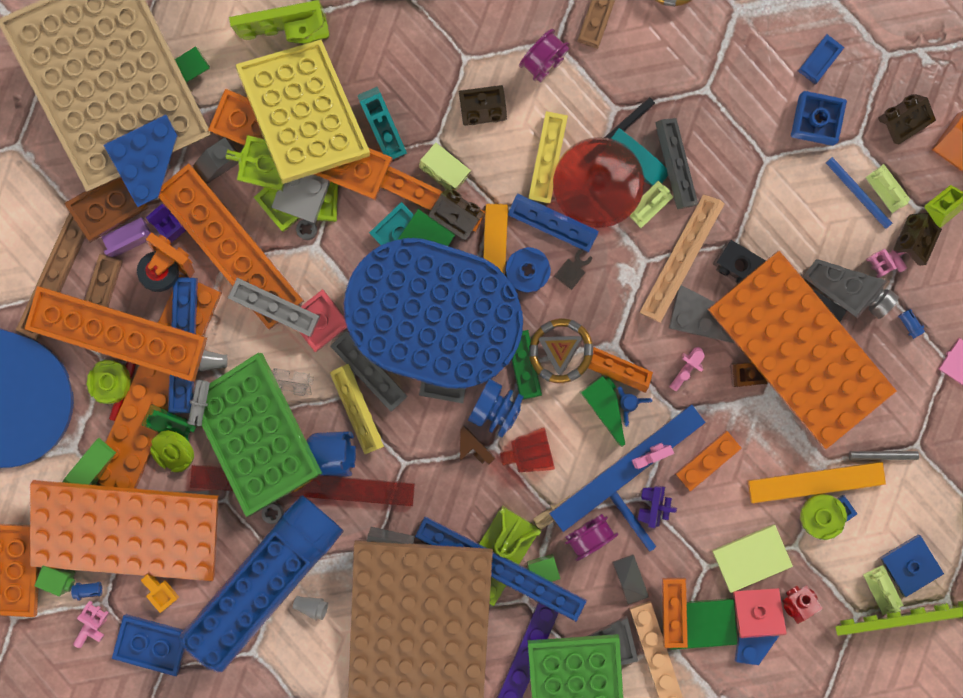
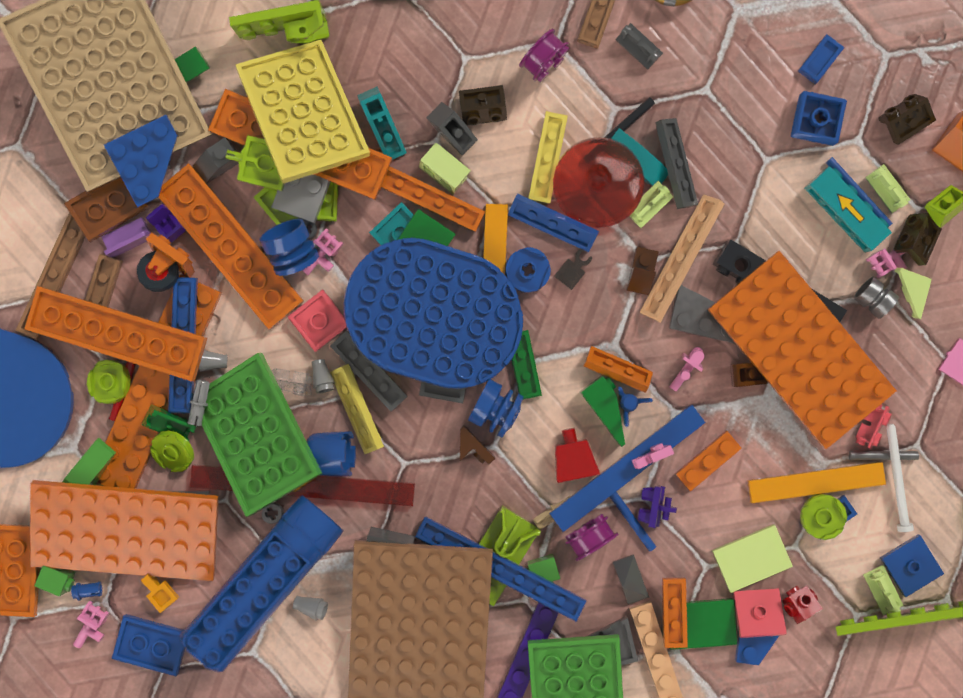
(274, 307): light grey plate -> none
(289, 247): none -> blue wheel
(322, 378): none -> light grey cone
(325, 248): none -> bright pink arm
(452, 128): none -> dark grey slope
(456, 213): dark brown bracket -> none
(530, 452): clear red torso -> none
(561, 350): piece -> none
(574, 458): none -> red torso
(639, 46): none -> dark grey hinge
(642, 271): none -> reddish brown slope
(846, 287): flat silver wing -> none
(848, 209): none -> teal brick
(871, 433): none -> coral hinge
(904, 525): none -> white bar
(911, 323): blue pin -> none
(915, 290): none -> yellowish green tile

